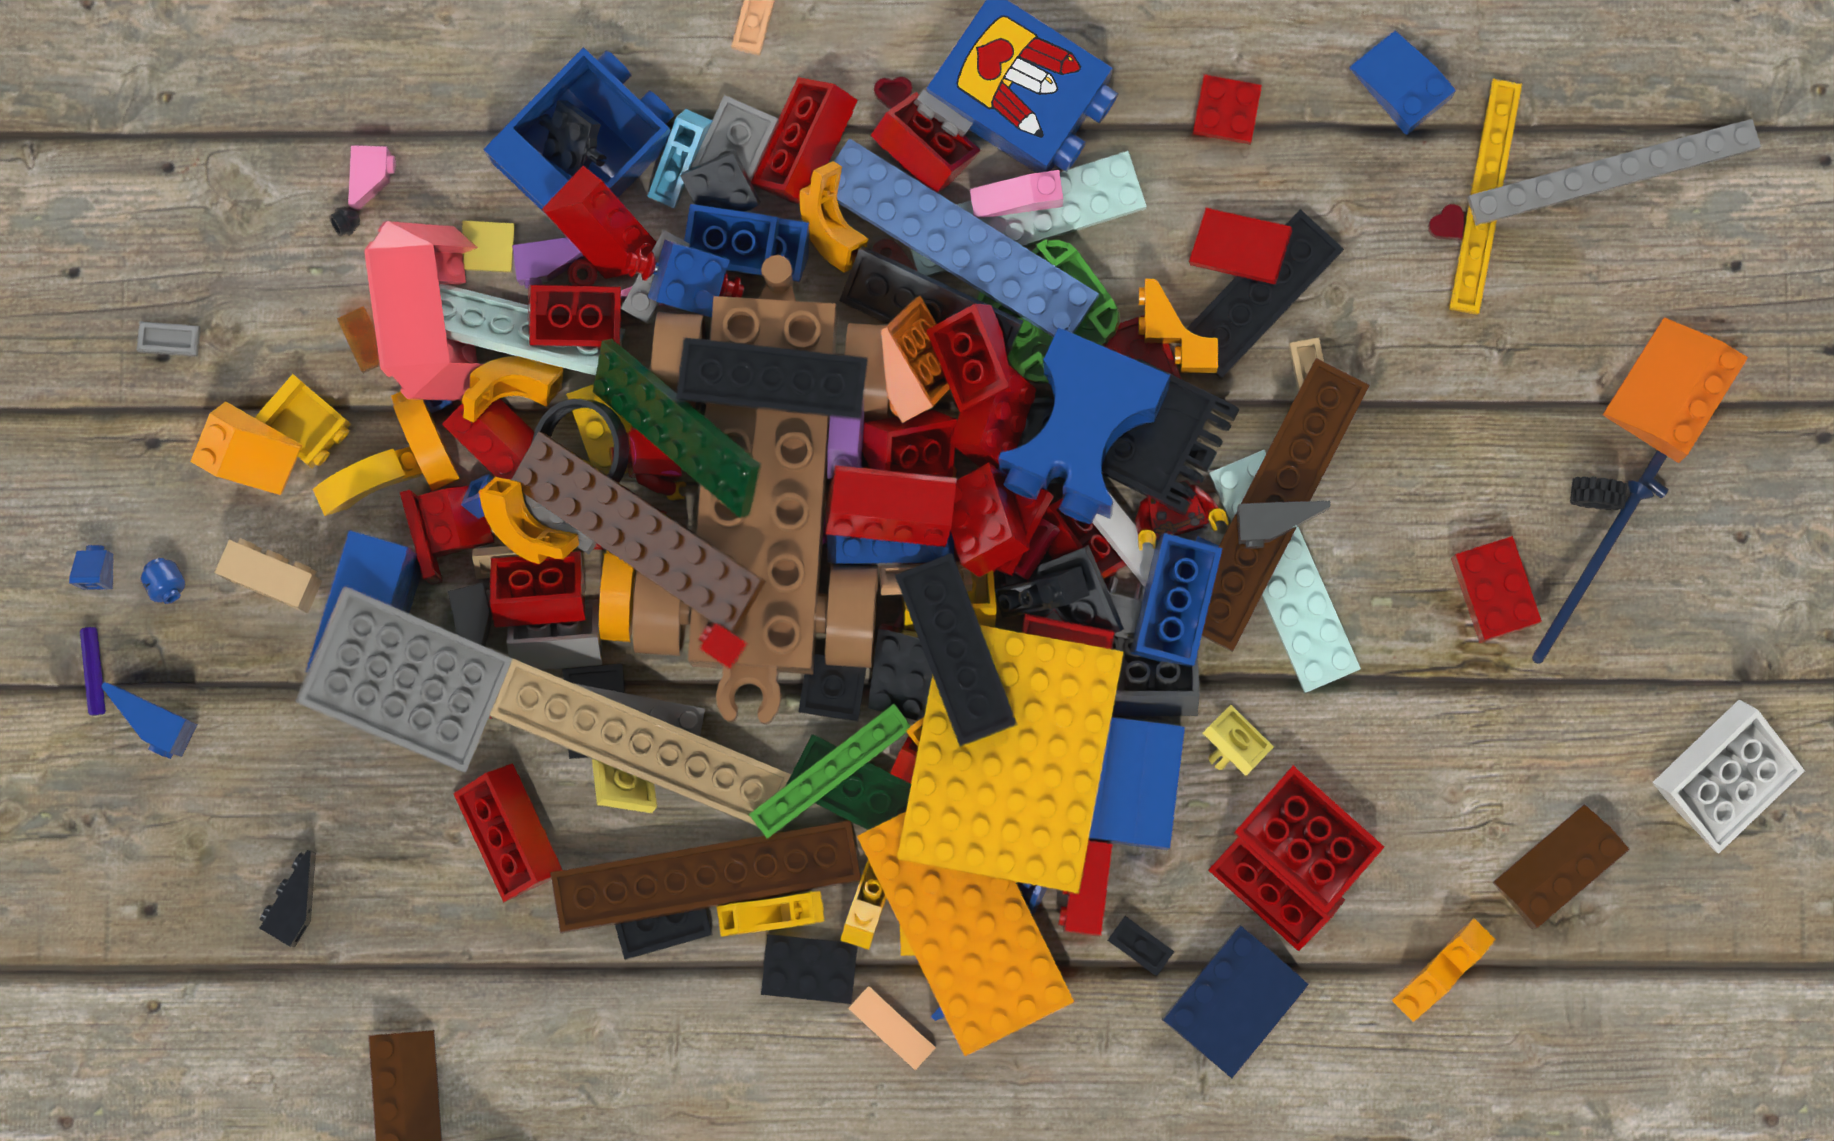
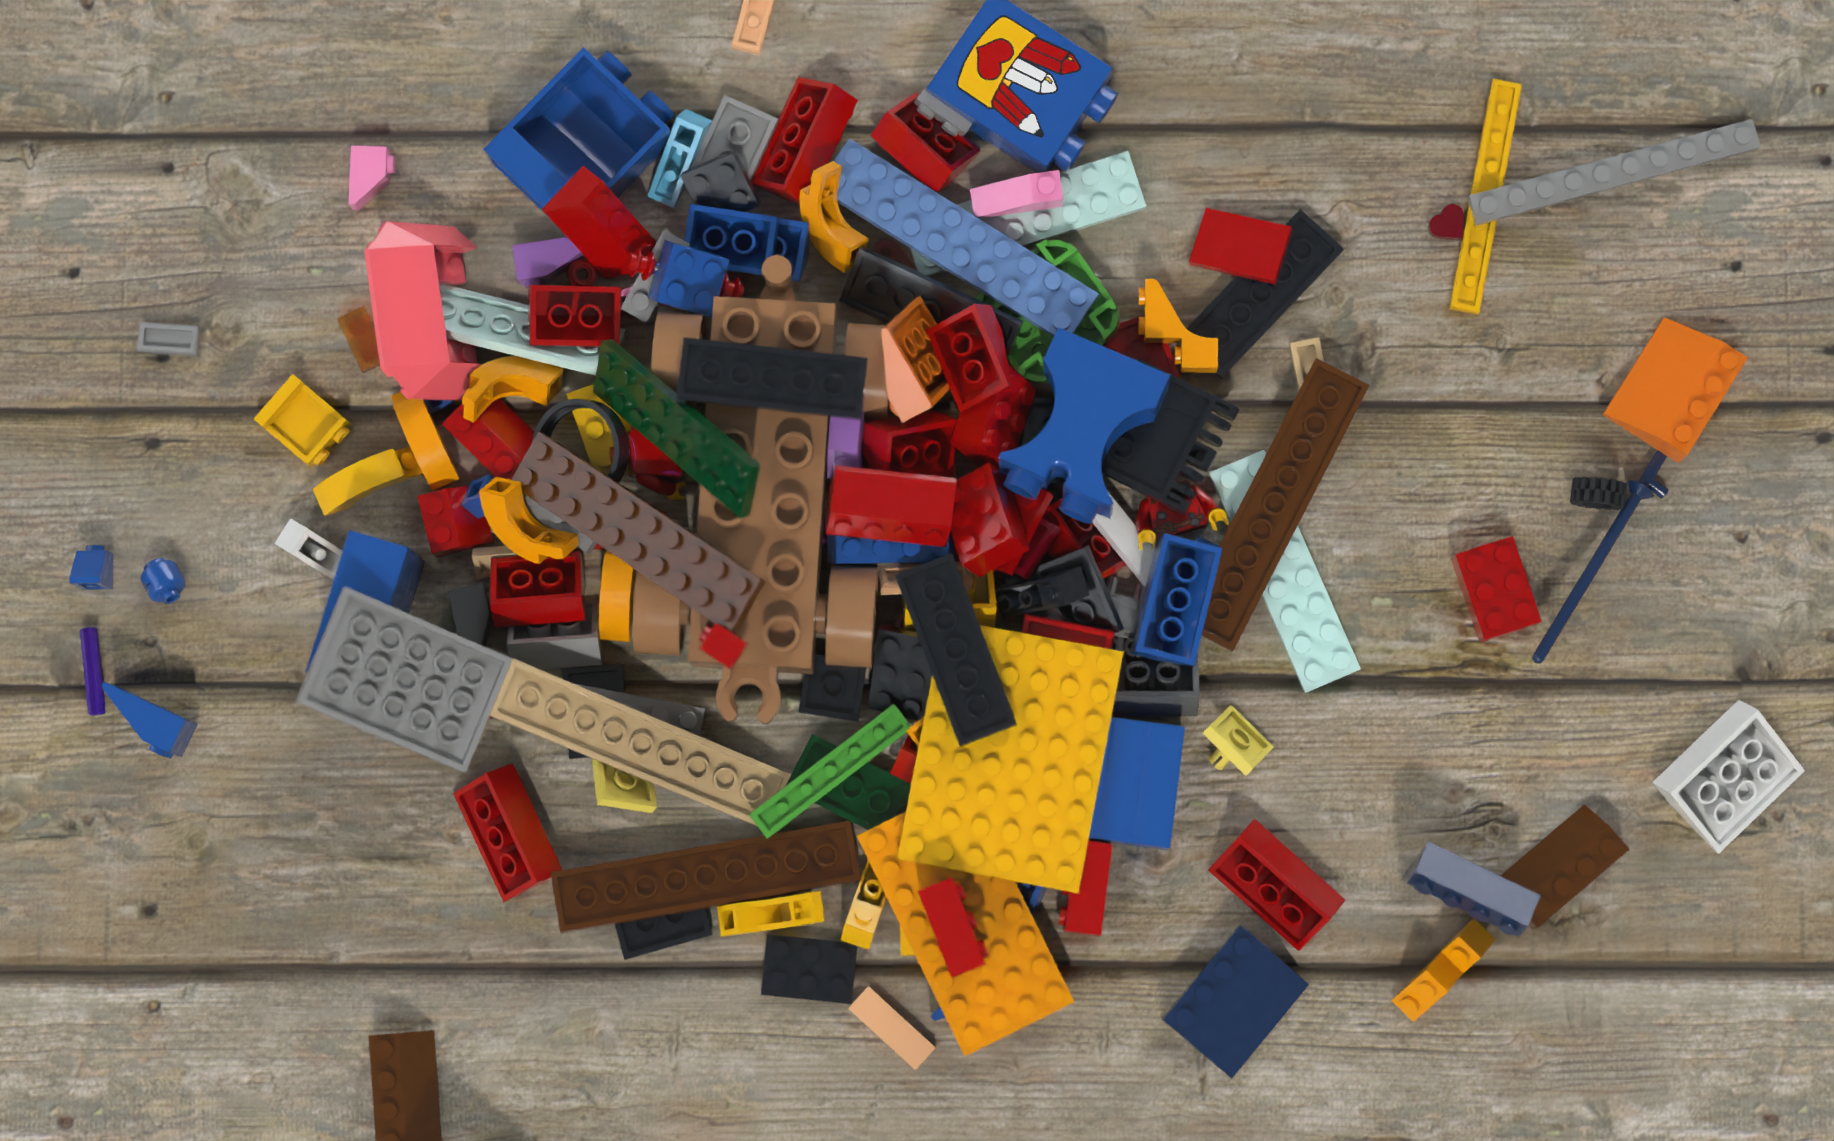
(245, 450): light orange slope -> none
(269, 574): tan brick -> none
(293, 907): black slope -> none
(310, 548): none -> white slope
(345, 220): black plate -> none
(427, 561): red tile -> none
(493, 244): light yellow piece -> none
(571, 138): black plate -> none
(892, 91): dark red tile -> none
(953, 927): none -> red brick
(1140, 946): black plate -> none
(1227, 109): red plate -> none
(1267, 521): dark grey slope -> none
(1309, 839): red slope -> none
(1403, 81): blue slope -> none
(1472, 889): none -> slope

